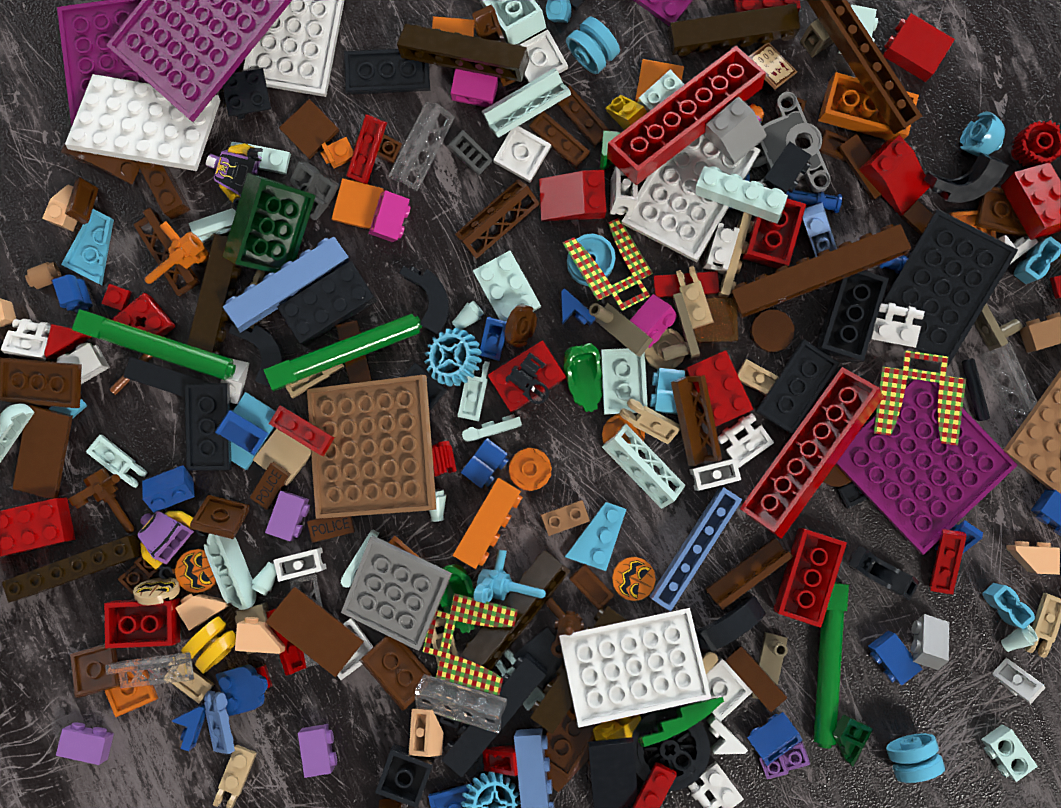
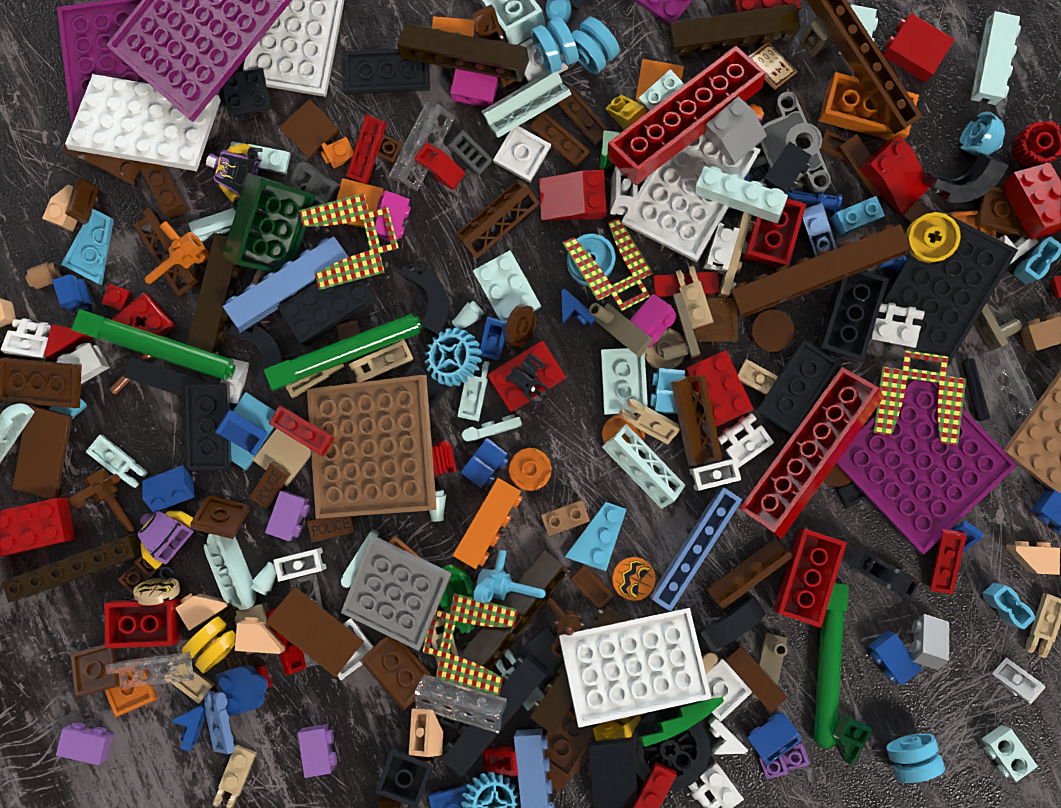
(194, 571): tile -> none
(359, 265): none -> piece
(381, 361): none -> tan plate
(441, 165): none -> red slope
(554, 45): none -> medium azure wheel
(584, 375): green hair -> none
(857, 216): none -> medium azure brick
(945, 232): none -> yellow wheel
(995, 57): none -> light aqua brick
(1019, 639): light aqua cone -> none

